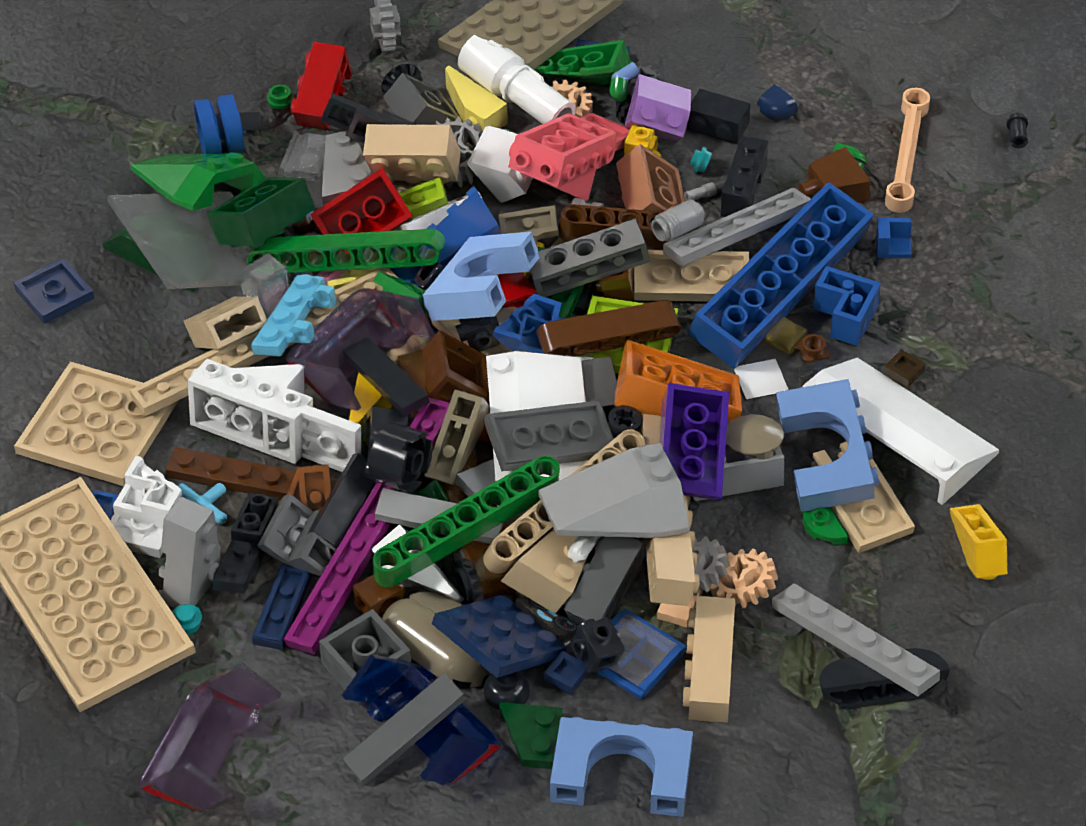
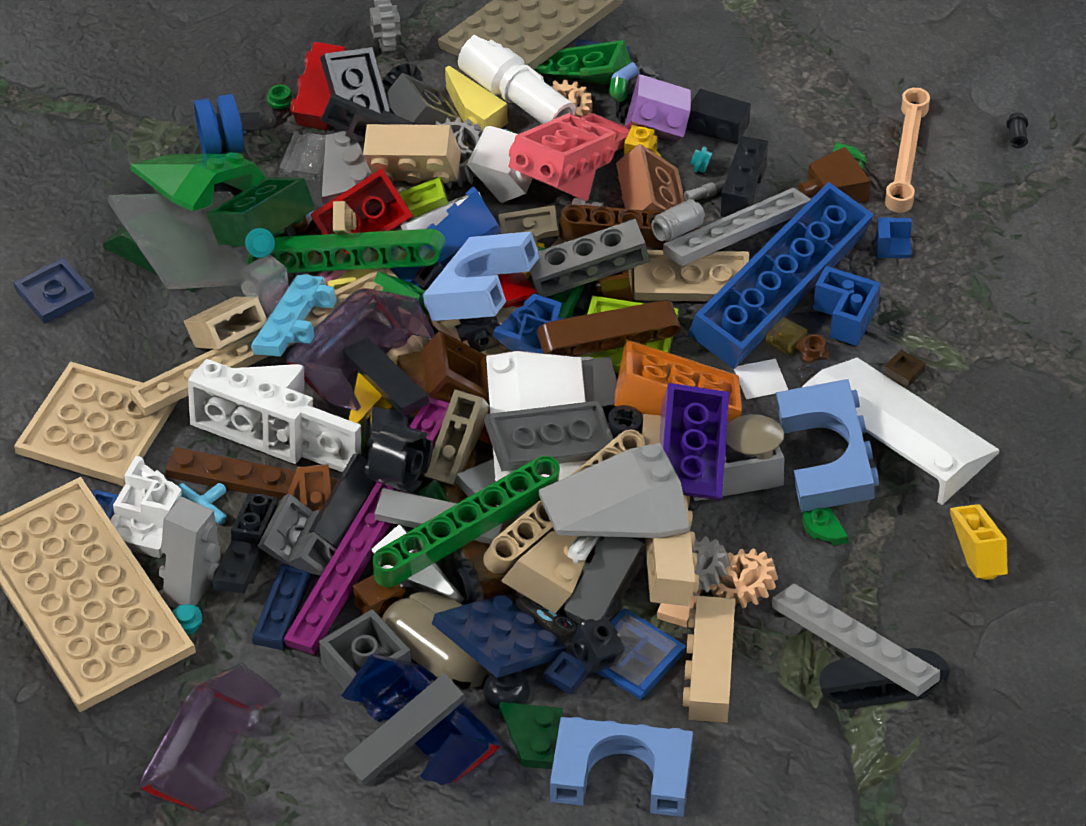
(259, 242): none -> teal plate
(343, 218): none -> tan plate
(355, 78): none -> plate
(777, 104): dark blue piece -> none
(872, 520): tan tile -> none

